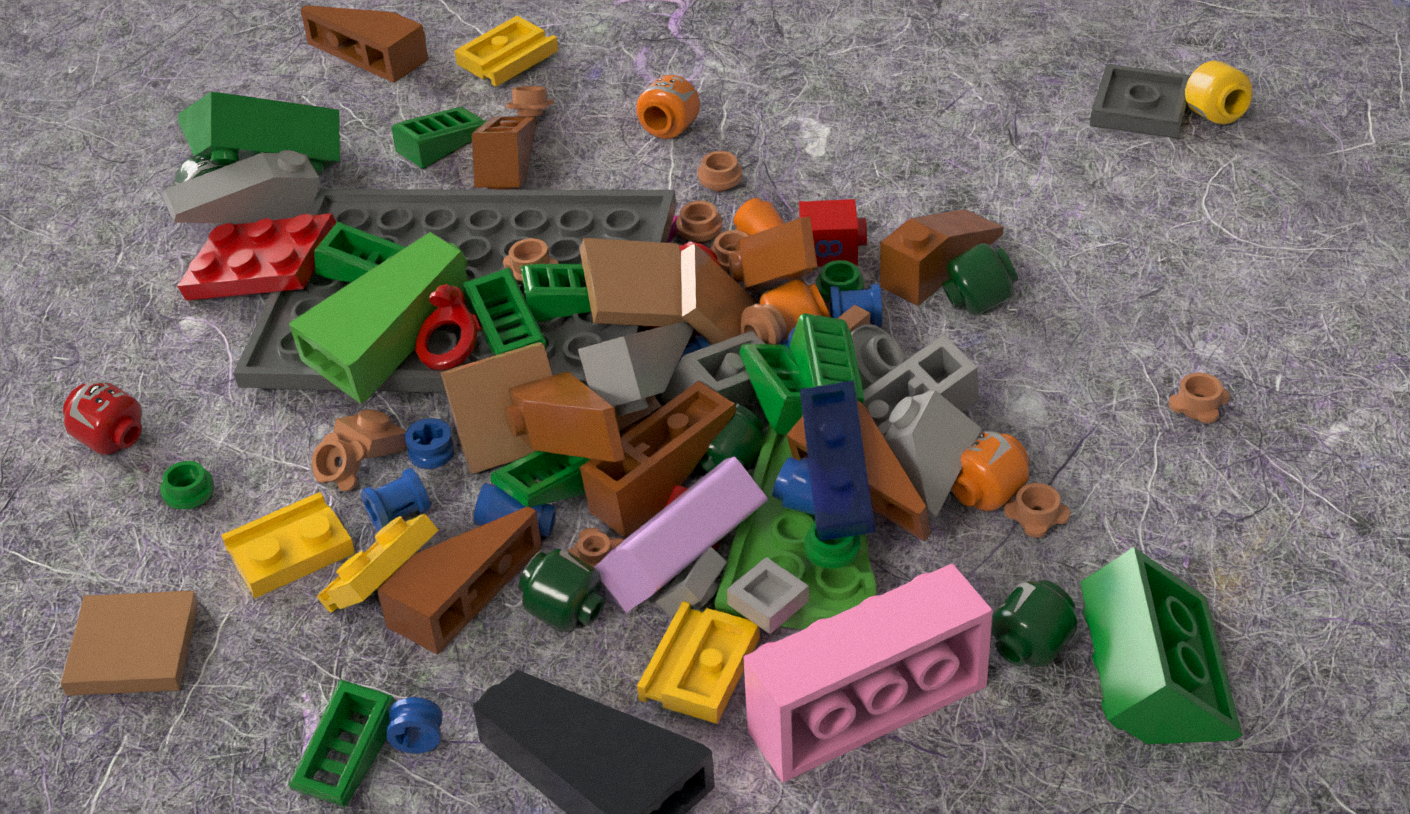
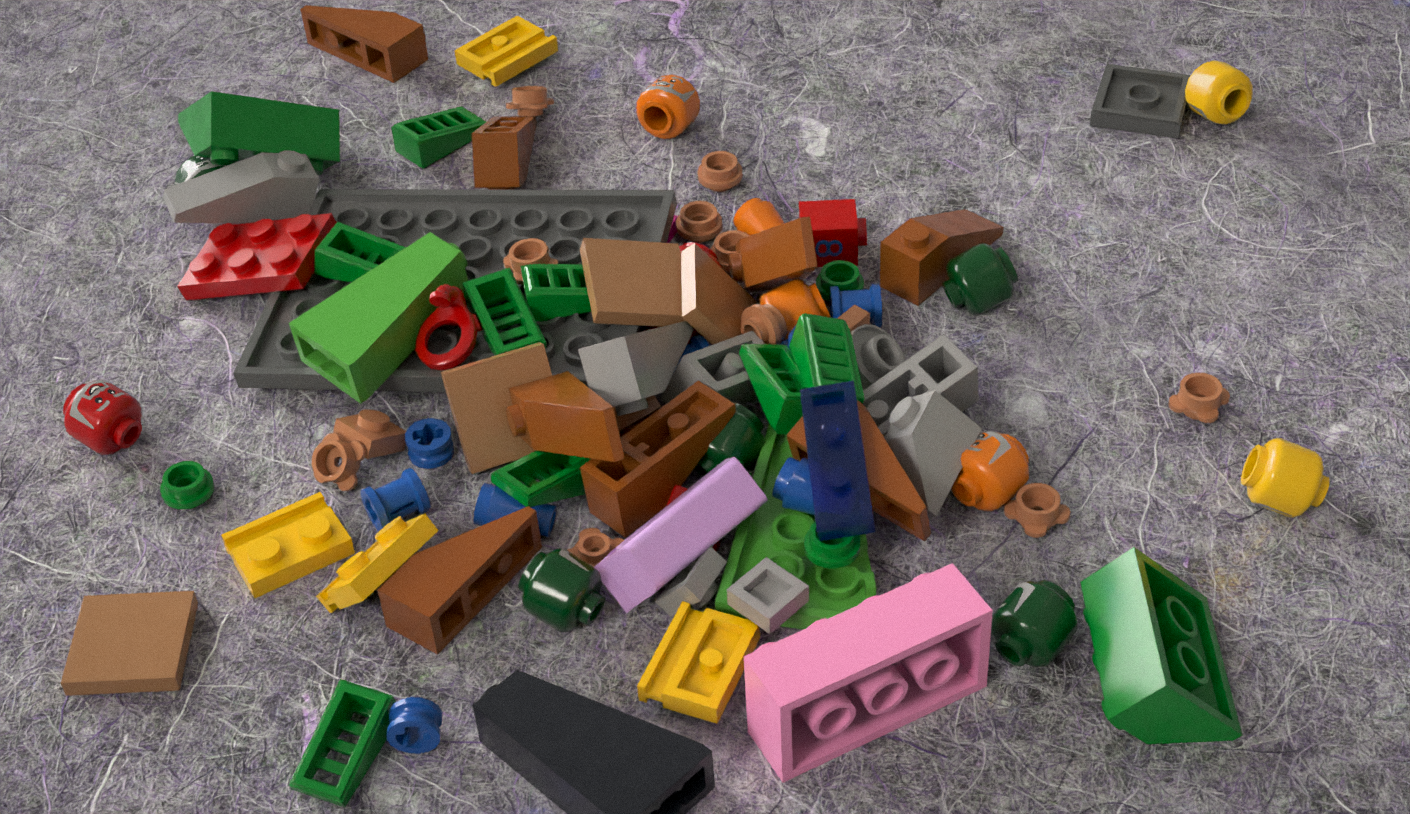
(1284, 477): none -> yellow head

